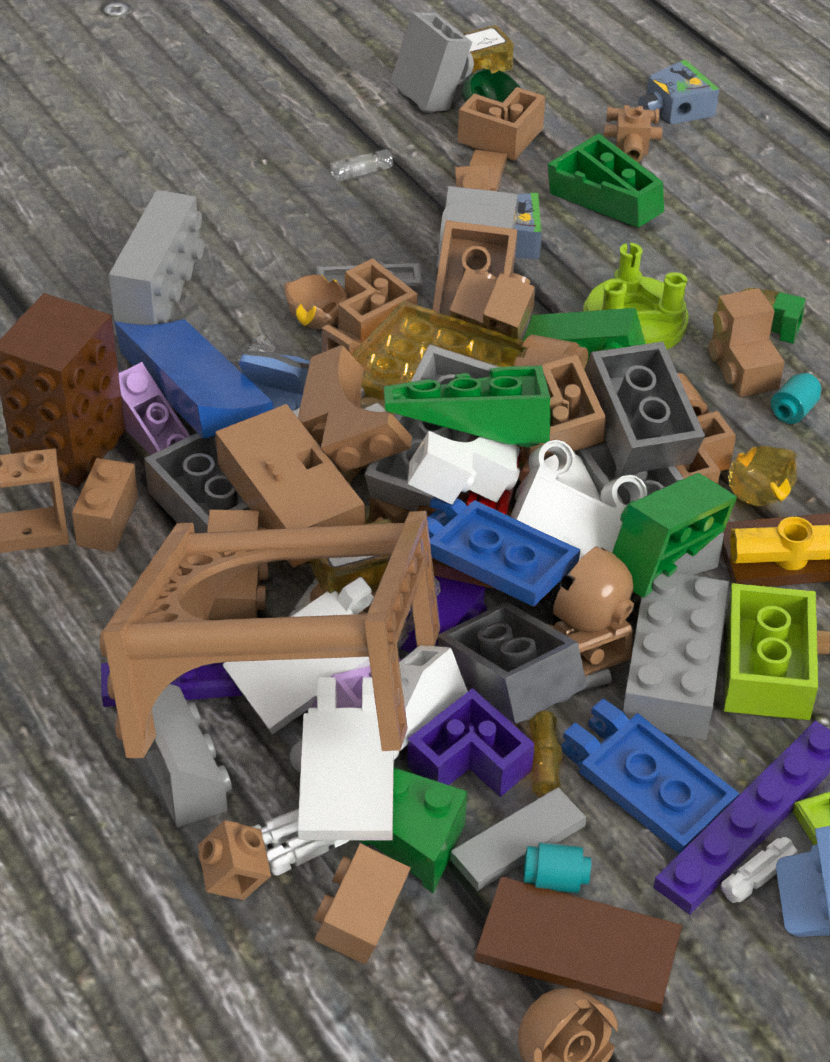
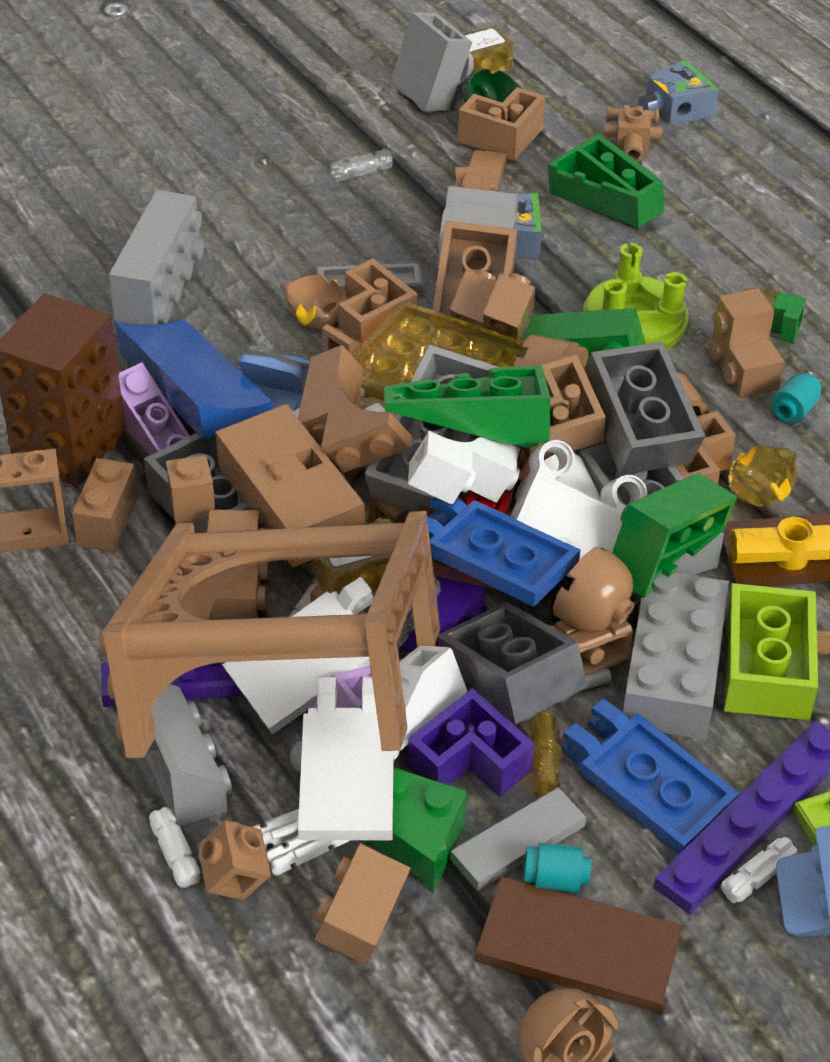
(174, 847): none -> white axle
(190, 488): none -> medium nougat brick

